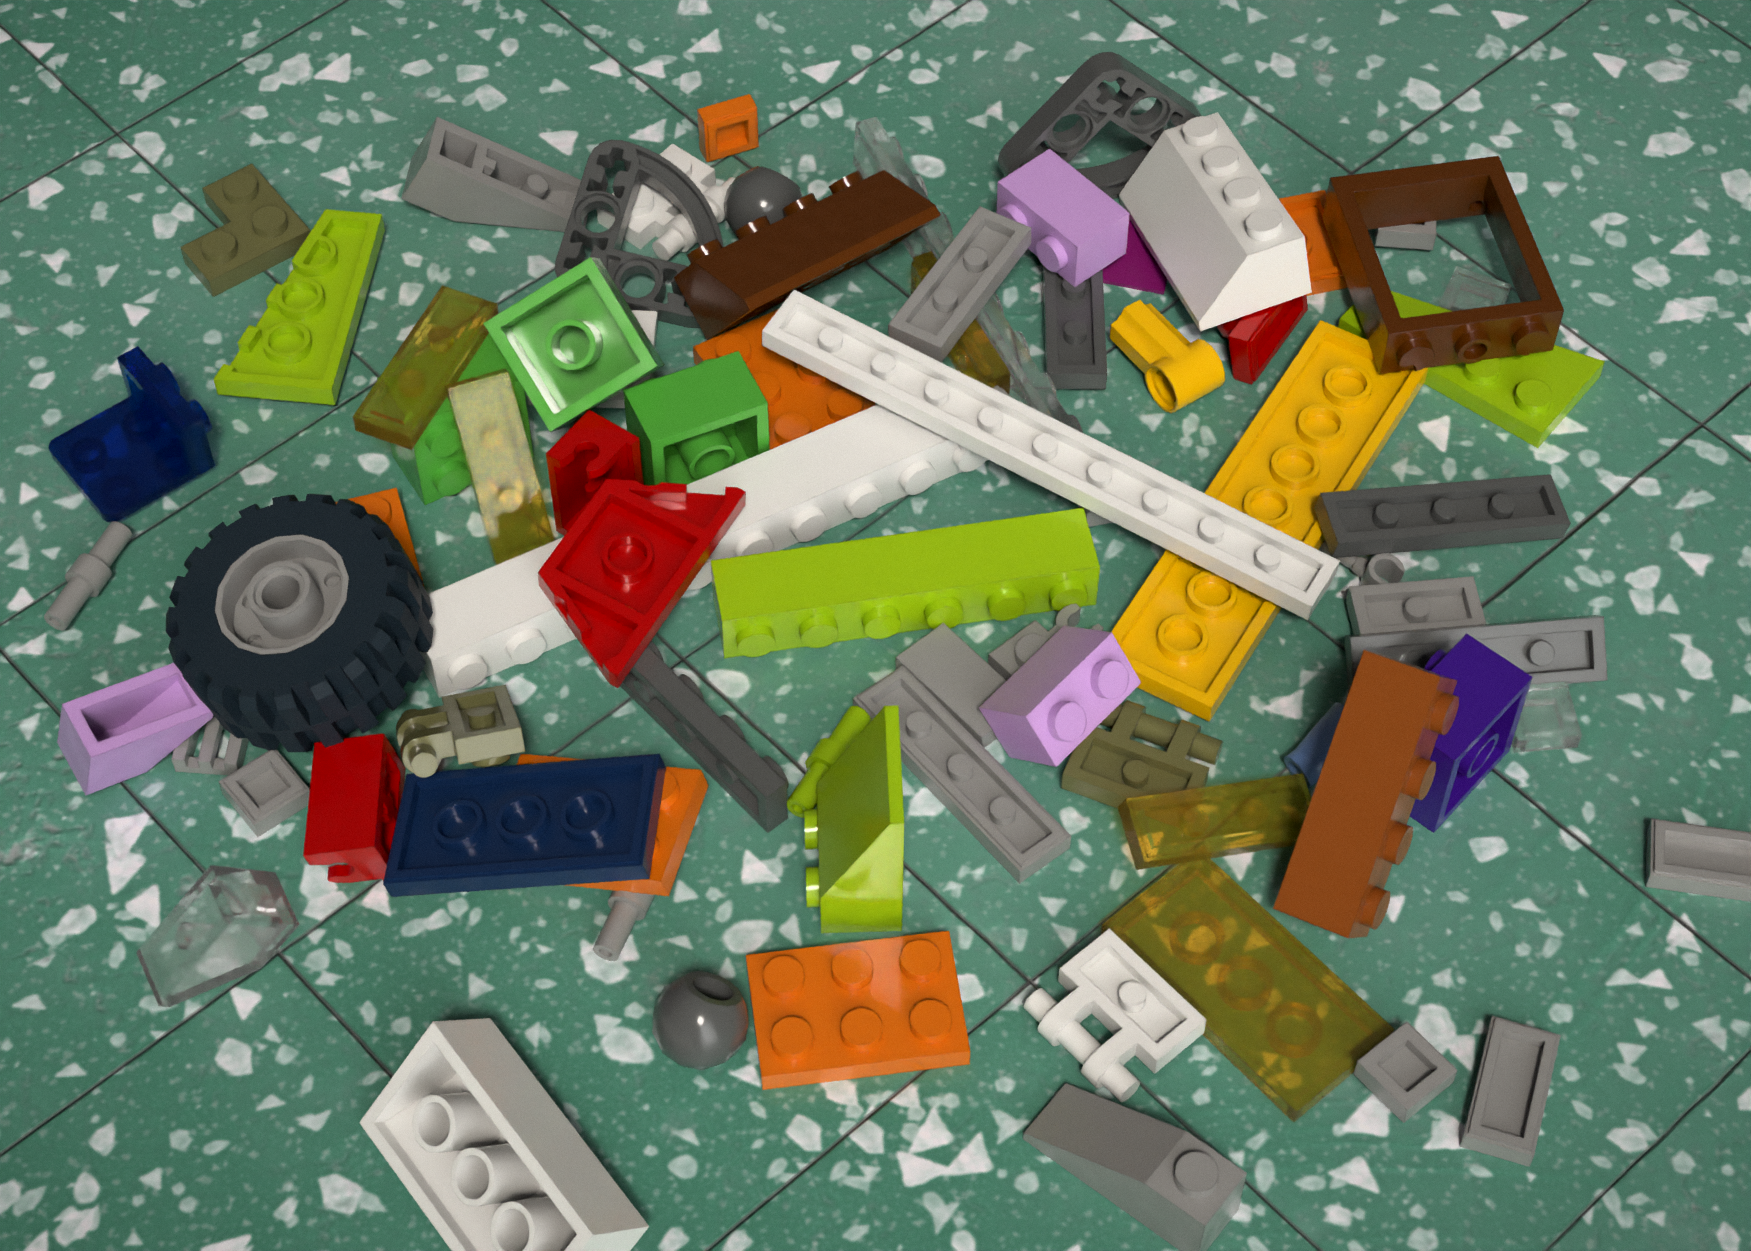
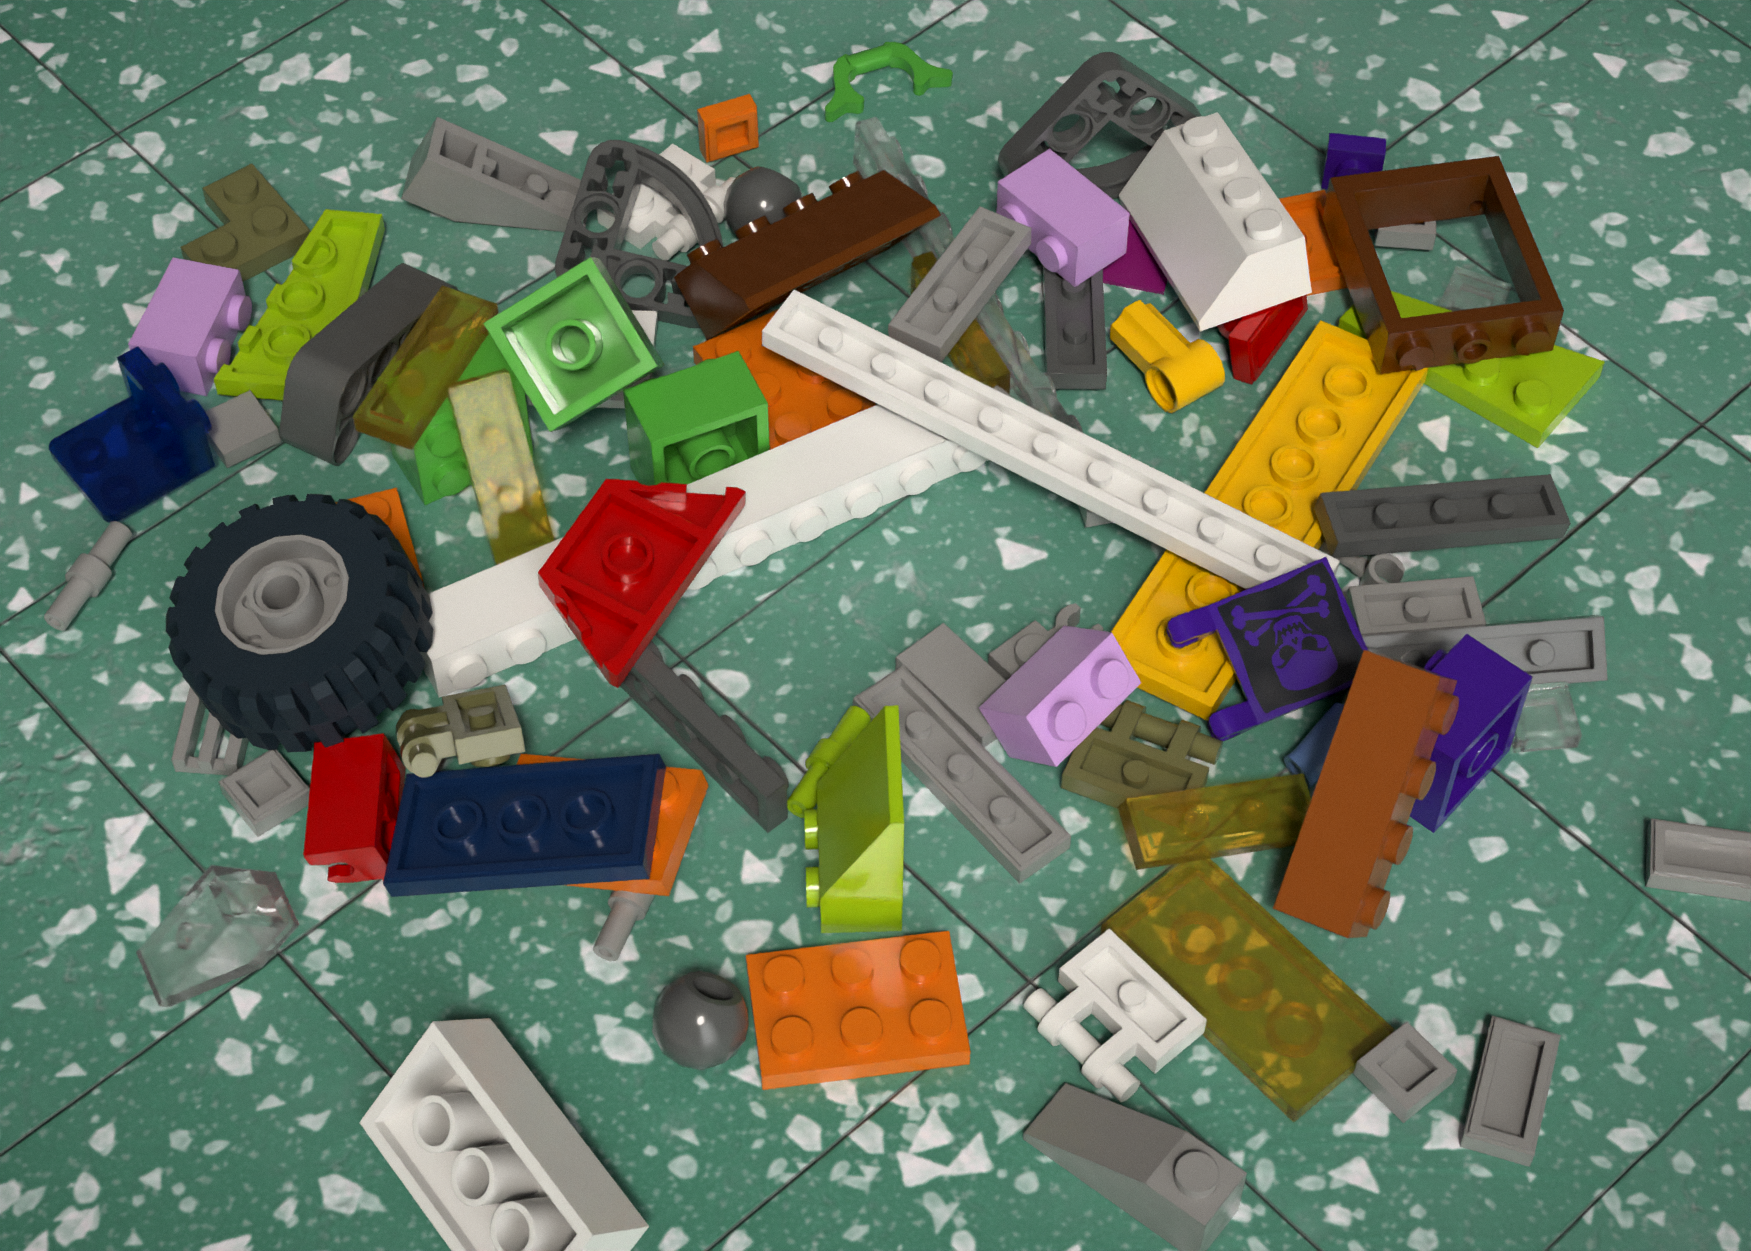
(128, 727): lavender slope -> none
(193, 322): none -> lavender brick
(241, 429): none -> light grey tile
(346, 358): none -> dark grey beam
(583, 460): red hinge -> none
(889, 54): none -> bright green helmet
(904, 582): lime brick -> none
(1285, 642): none -> flag
(1352, 156): none -> dark purple plate

